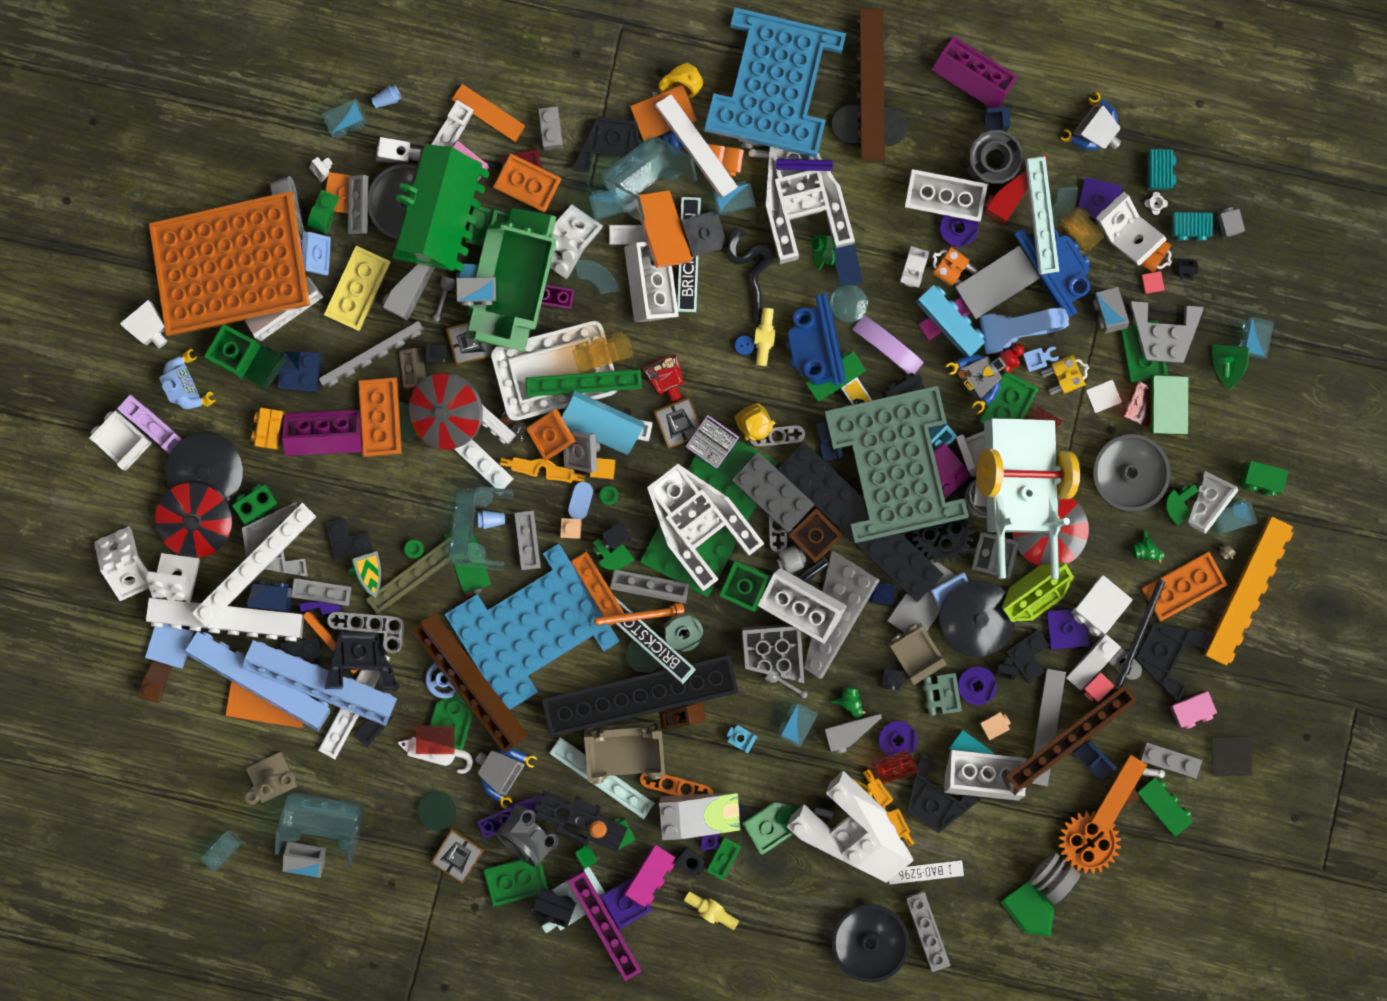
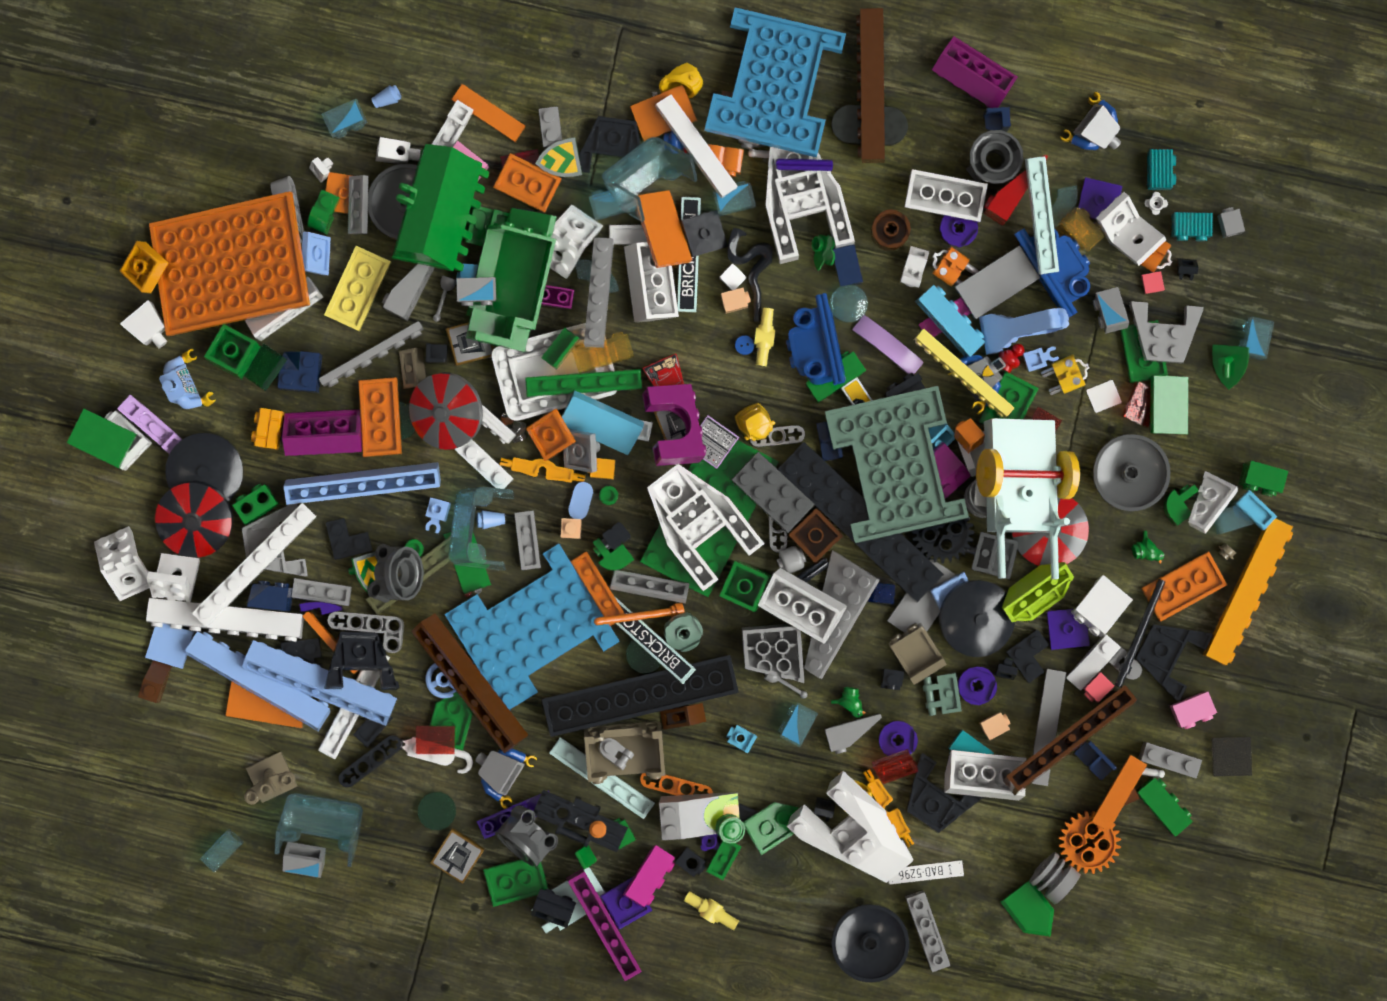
(101, 438): none -> green tile
(143, 267): none -> light orange brick
(362, 483): none -> light blue brick
(369, 759): none -> black beam
(396, 574): none -> dark grey piece
(437, 511): none -> light blue brick
(560, 348): none -> green panel
(561, 159): none -> shield
(598, 292): none -> light grey plate
(610, 747): none -> light grey plate
(681, 401): none -> magenta arch
(730, 828): none -> wheel
(732, 277): none -> white slope
(735, 300): none -> light nougat brick
(897, 221): none -> reddish brown brick
(962, 372): none -> light yellow piece
(969, 435): none -> orange brick
(1256, 510): none -> medium azure tile

